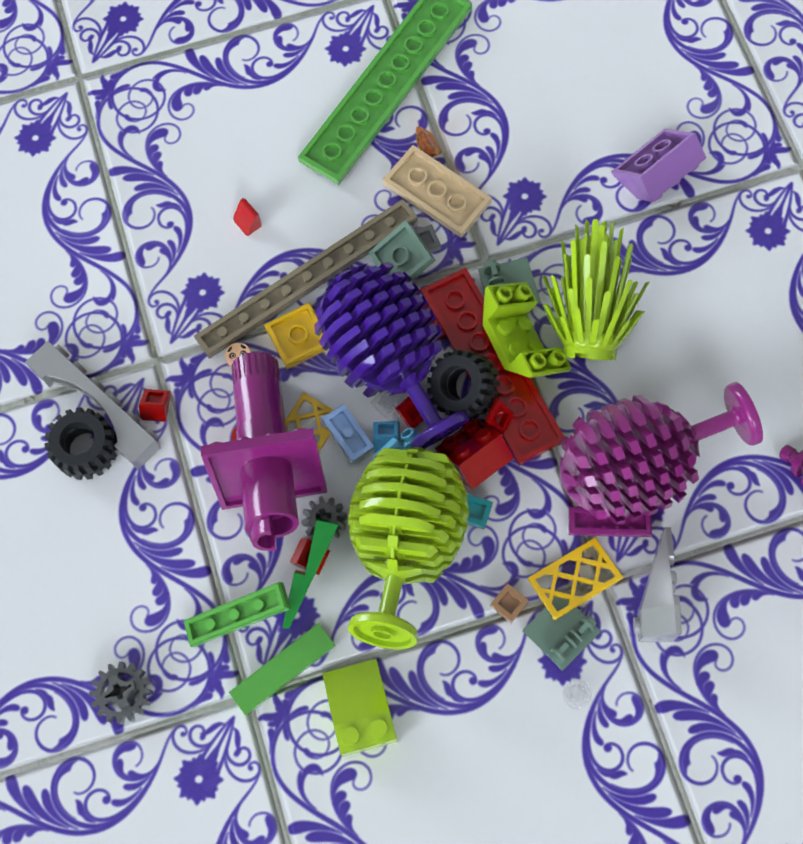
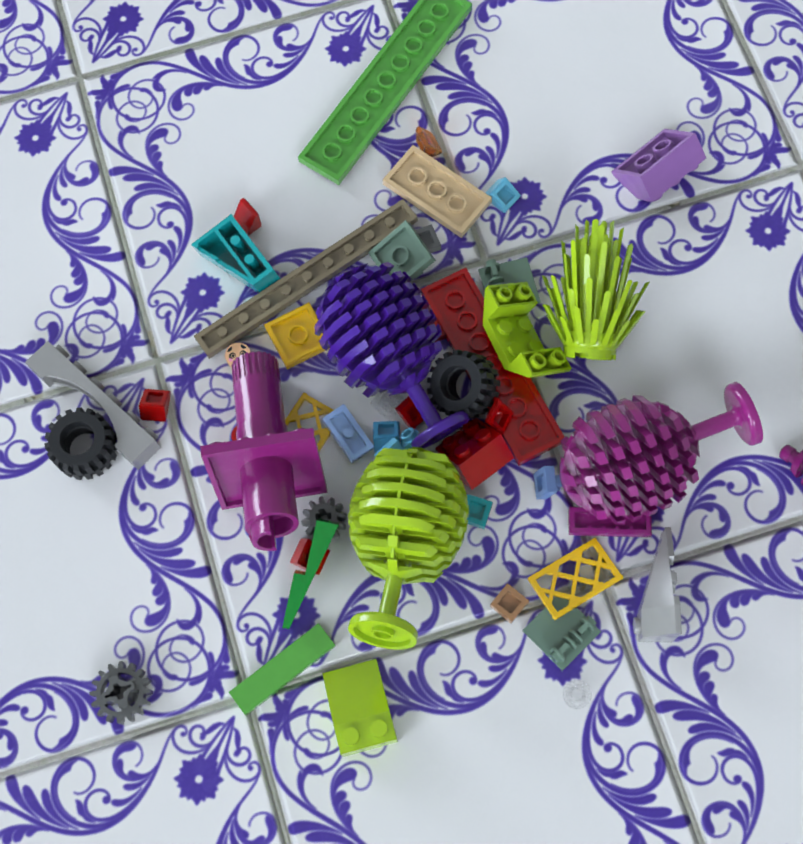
(236, 254): none -> teal wedge
(237, 614): bright green tile -> none
(503, 194): none -> medium azure slope
(546, 482): none -> medium blue tile

